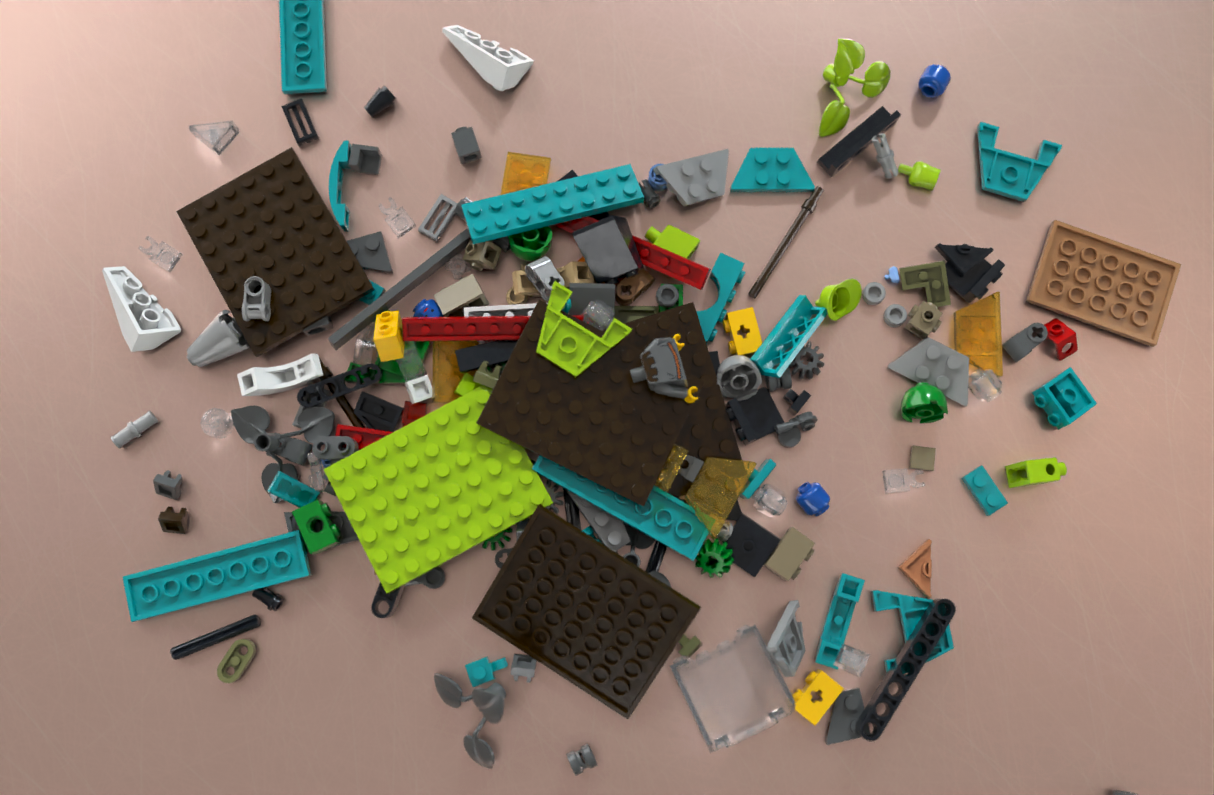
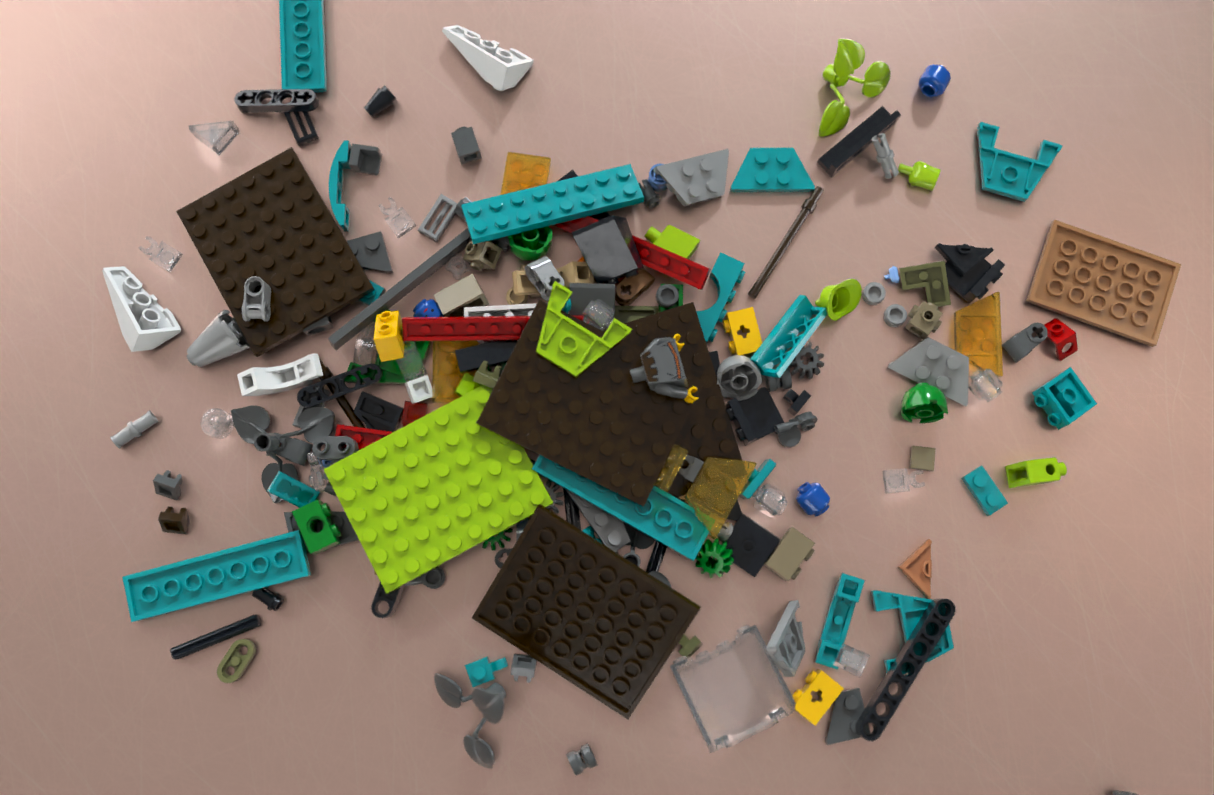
(250, 100): none -> black beam

